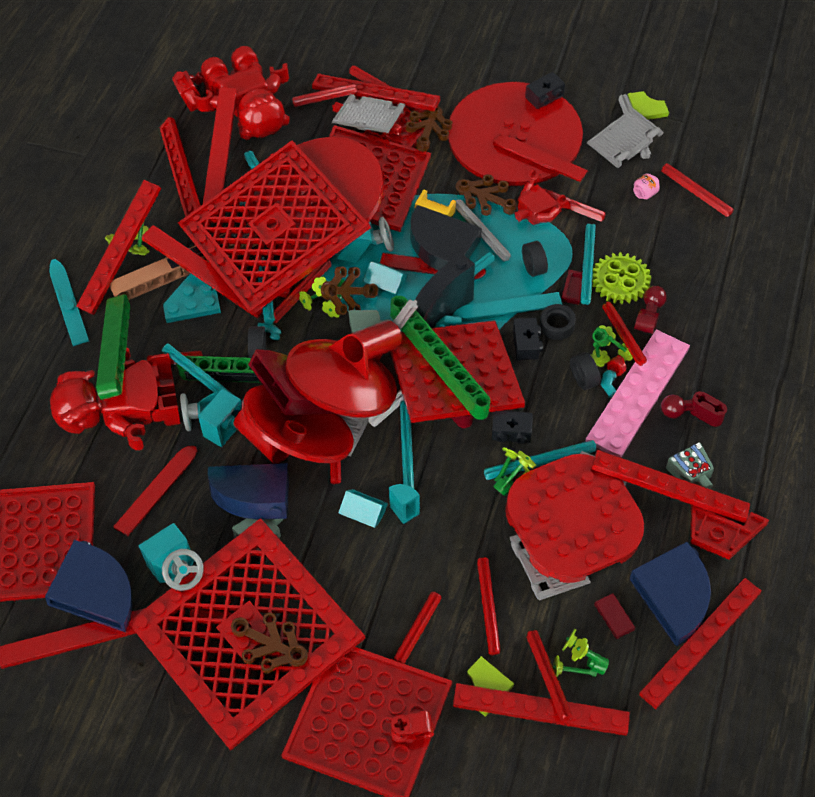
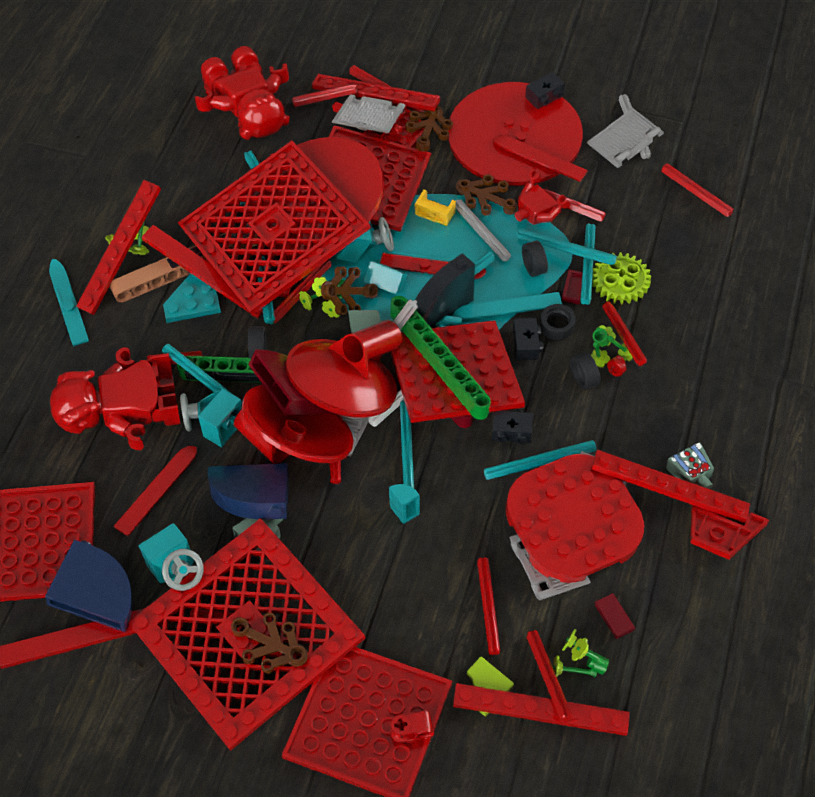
(113, 347): green beam -> none
(179, 166): red plate -> none
(186, 87): red torso -> none
(220, 142): red tile -> none
(275, 331): teal arm -> none
(362, 508): brick -> none
(417, 627): red axle -> none
(441, 238): black brick -> none
(504, 484): green plant -> none
(568, 247): none -> teal axle
(606, 382): teal arm -> none
(637, 394): bright pink plate -> none
(646, 186): bright pink head -> none
(647, 318): dark red beam -> none
(648, 107): lime tile -> none
(675, 591): dark blue brick -> none
(700, 643): red plate -> none
(701, 406): dark red beam -> none

